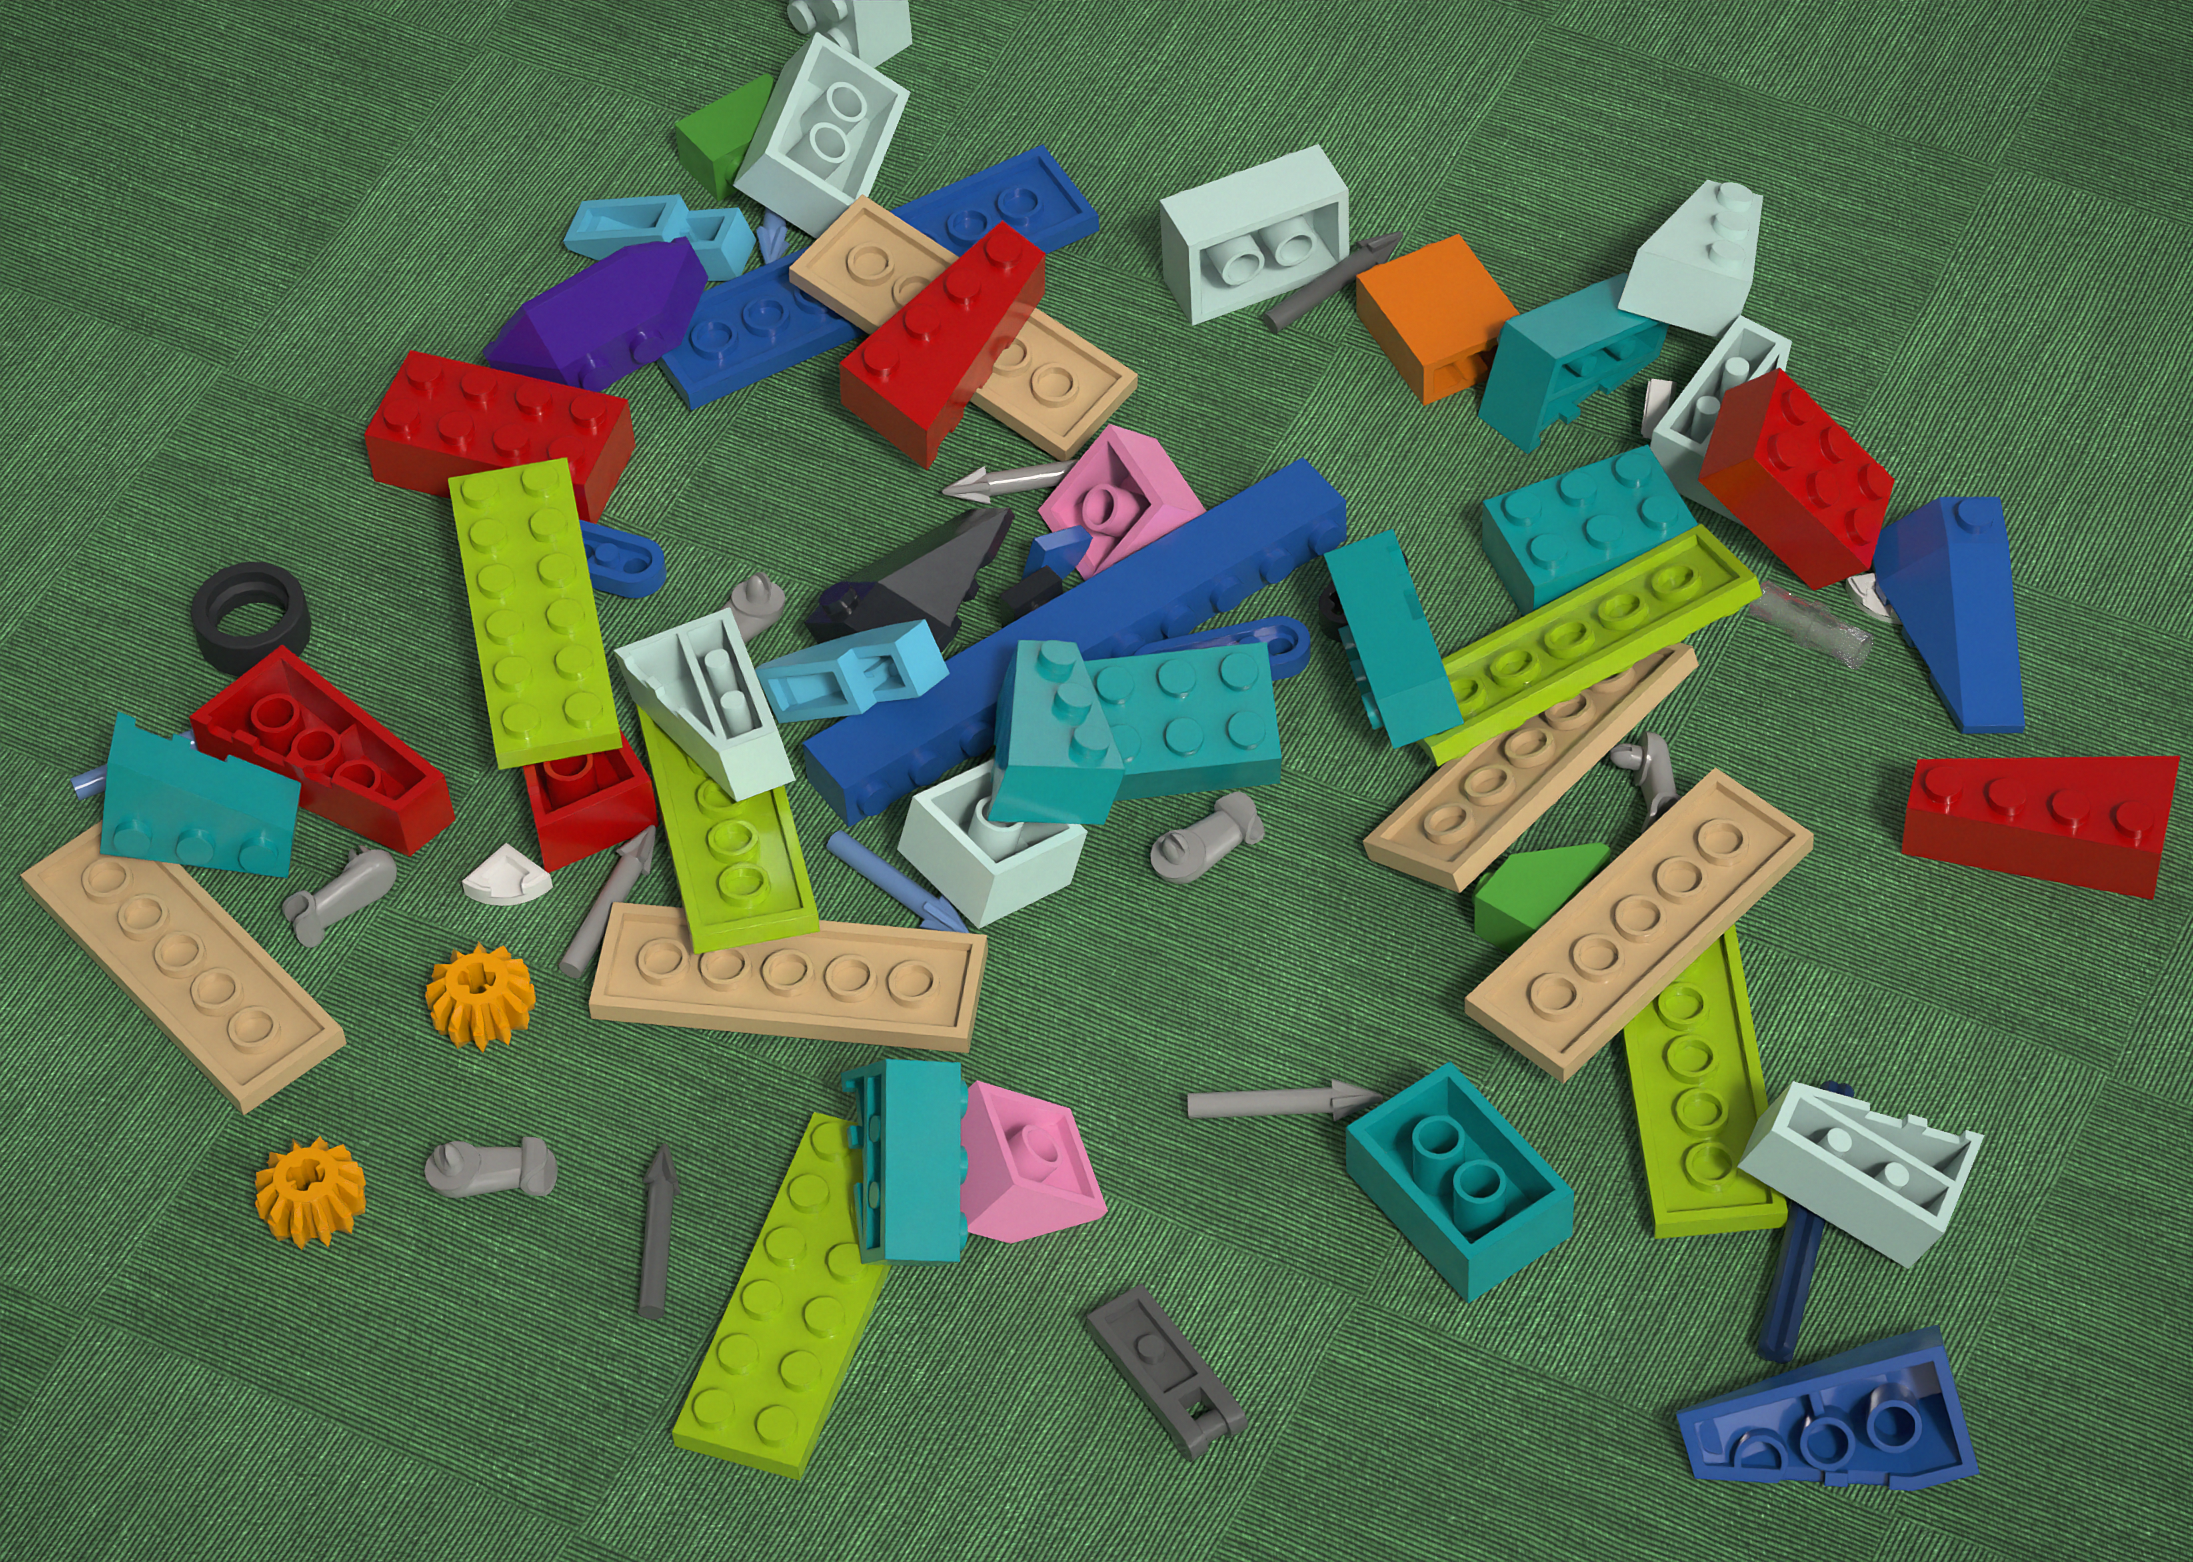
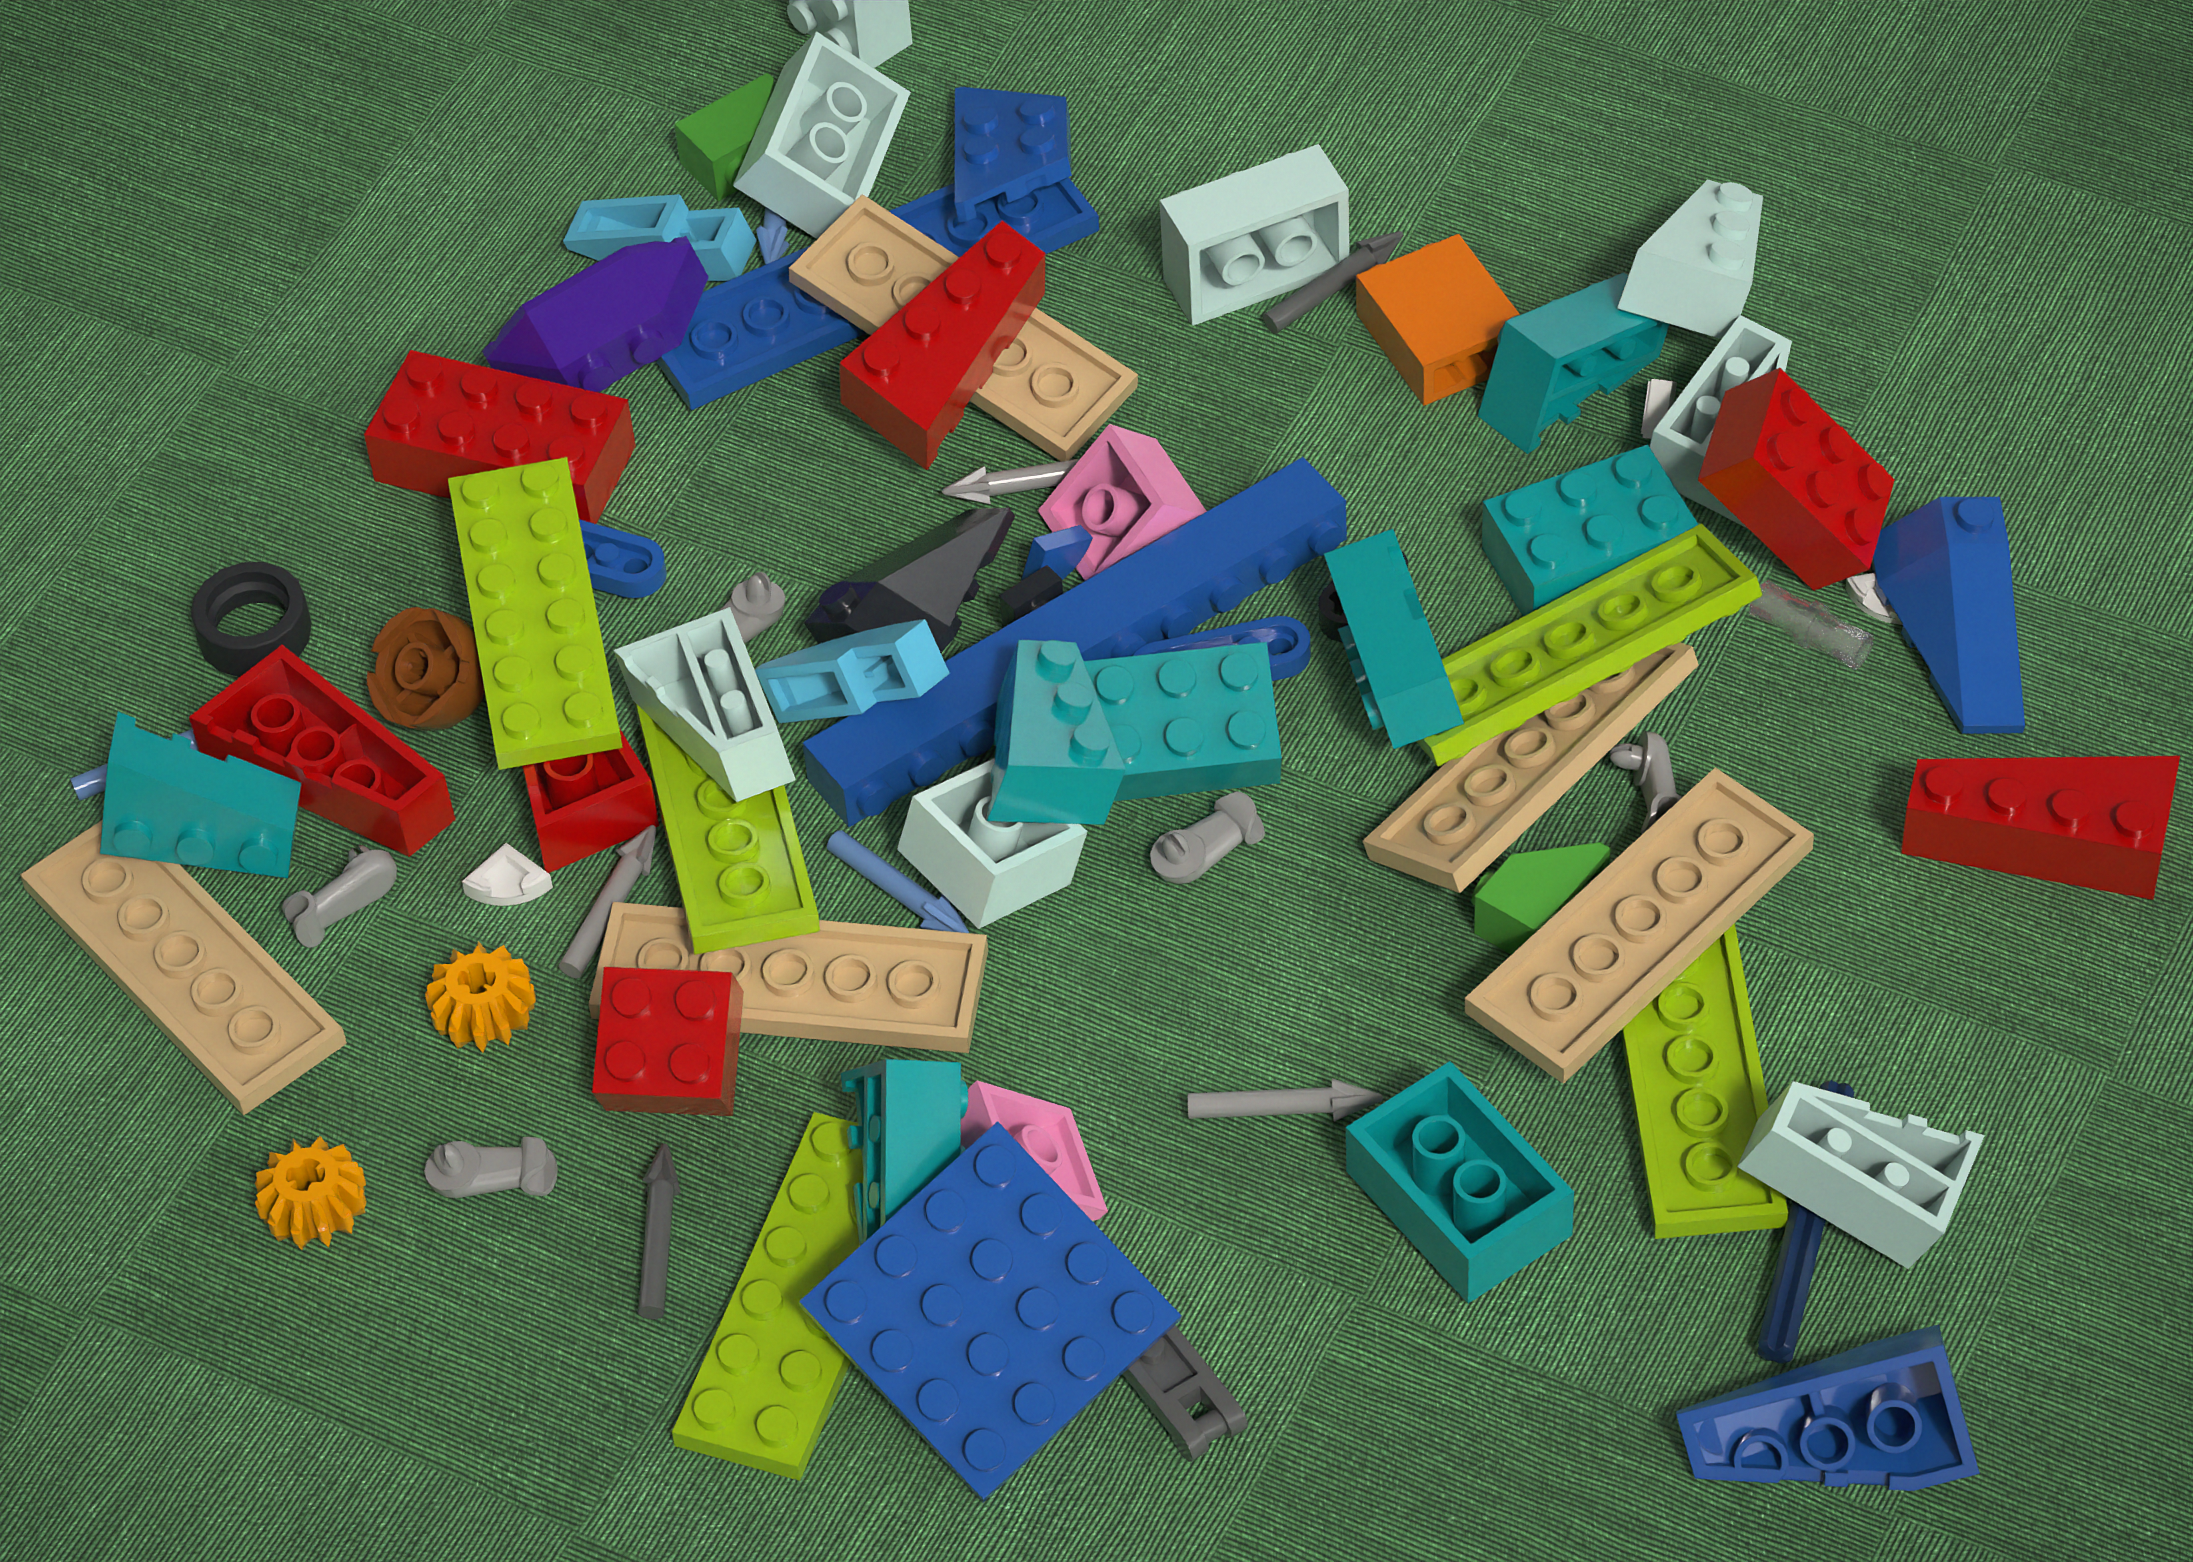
(426, 670): none -> dark orange cylinder
(668, 1041): none -> red brick
(990, 1311): none -> blue plate
(1007, 145): none -> blue wing

